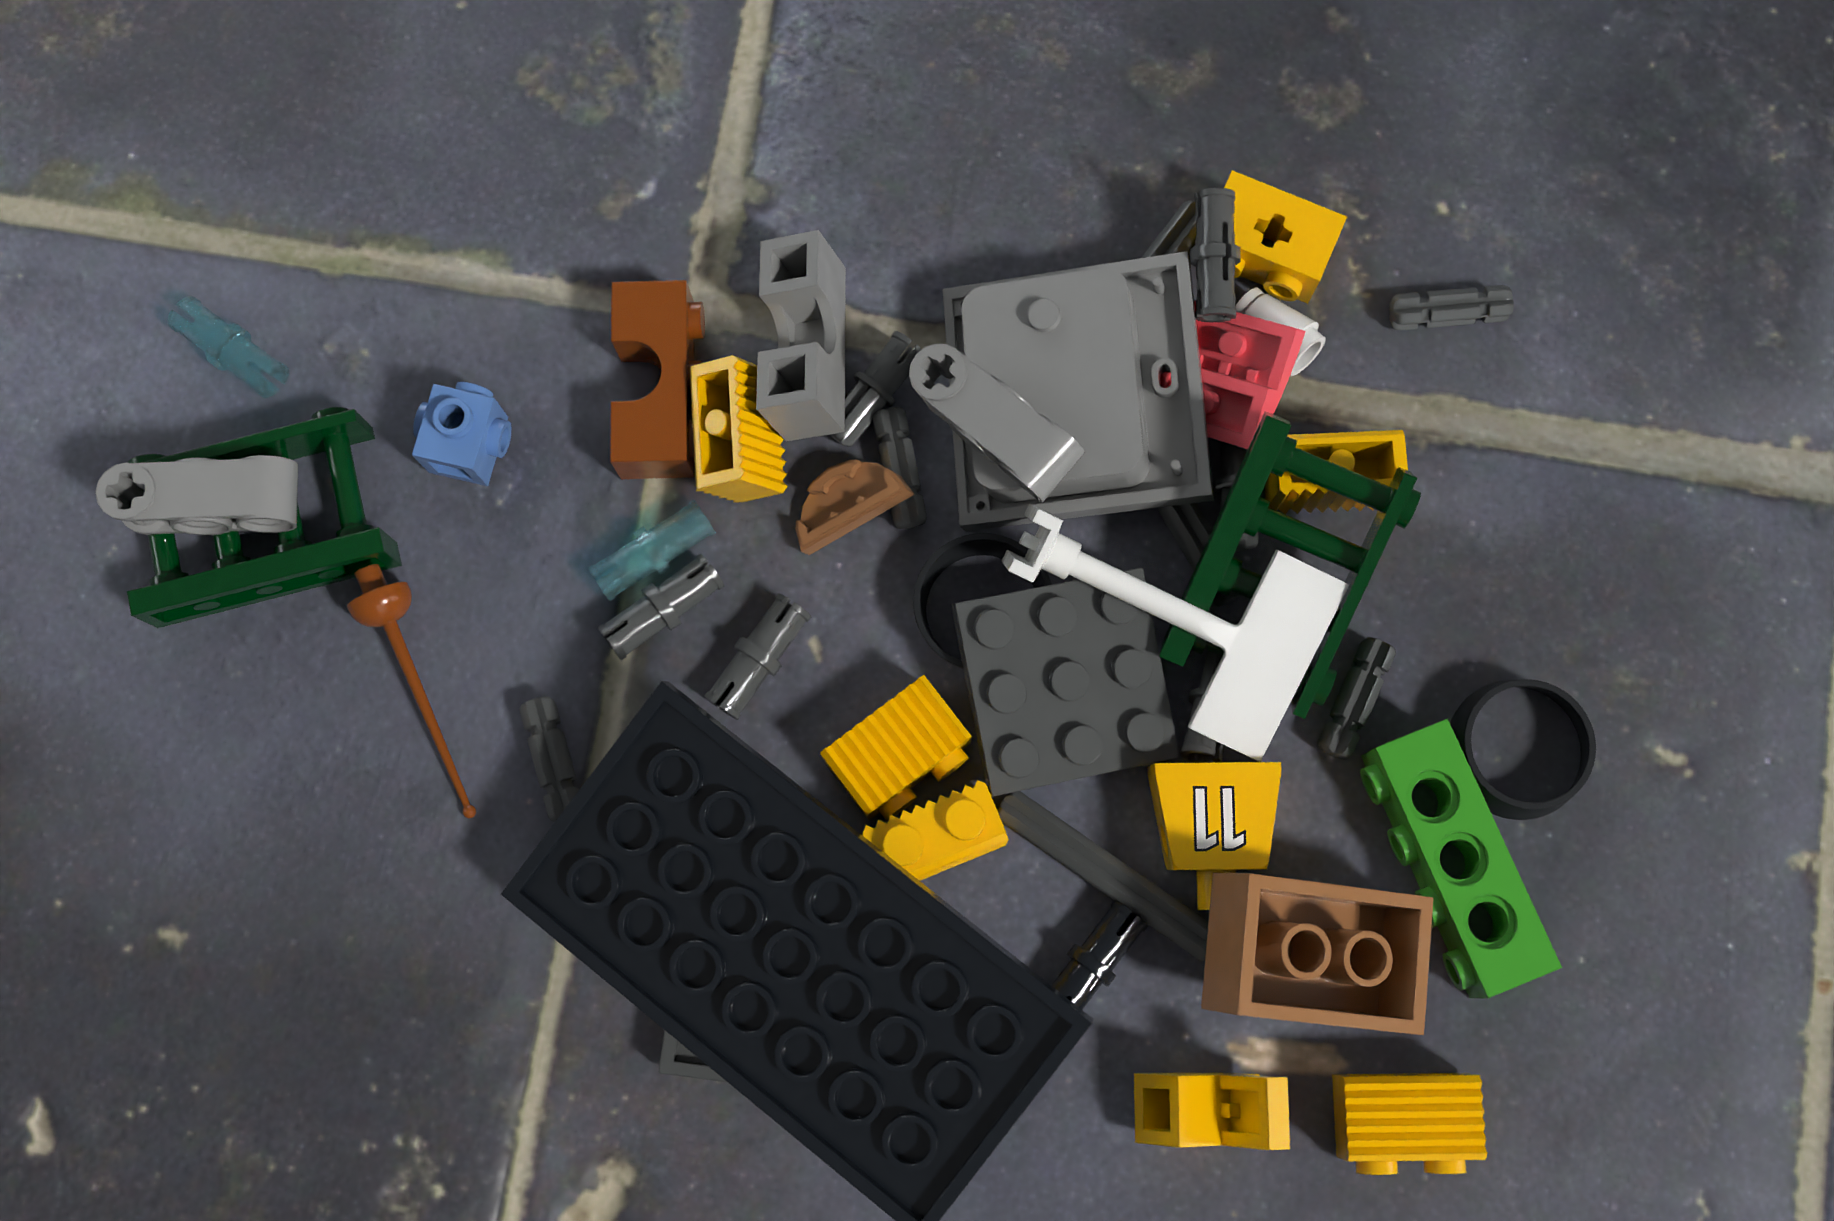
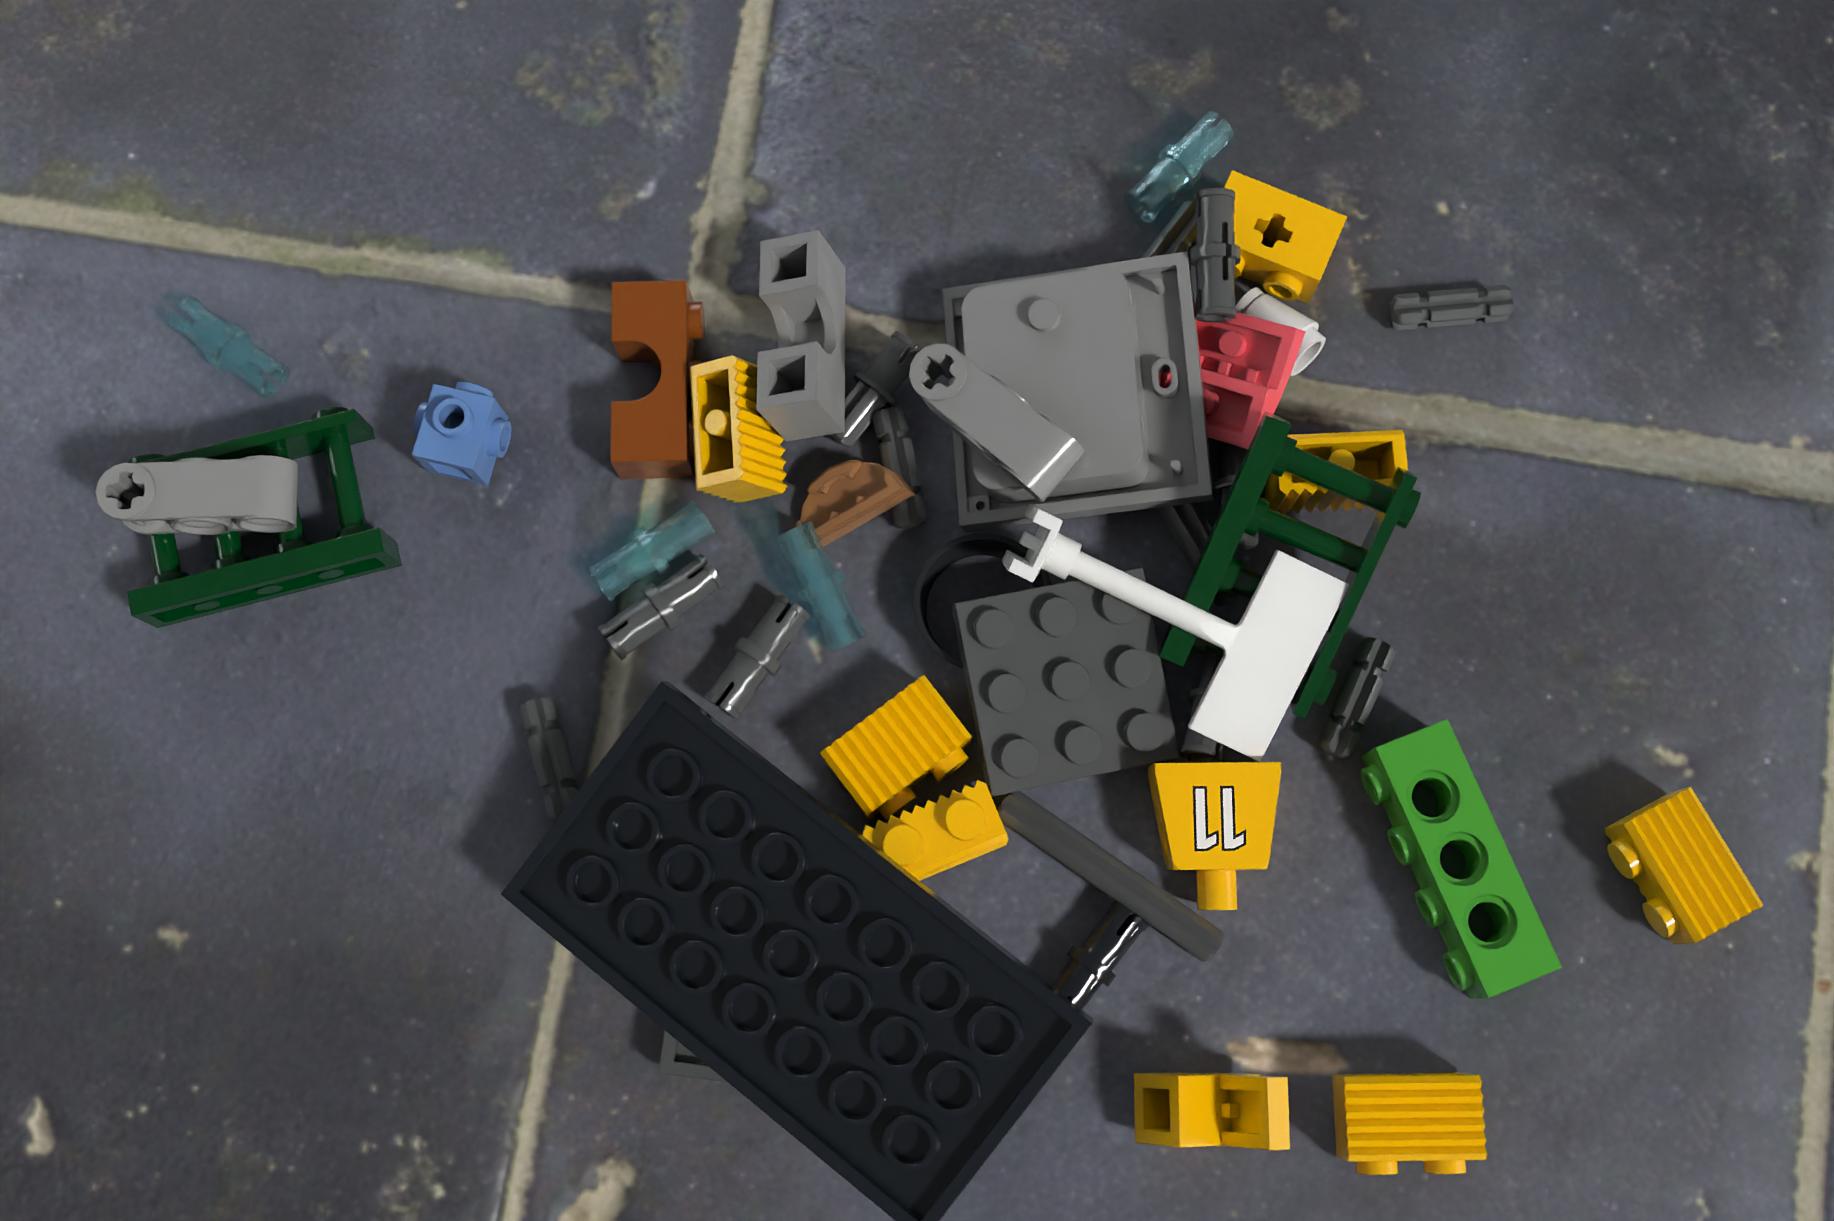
(382, 607): dark orange sword -> none
(820, 586): none -> clear light blue pin
(1179, 166): none -> clear light blue pin
(1317, 953): medium nougat brick -> none
(1498, 803): black tyre -> none
(1681, 868): none -> yellow brick

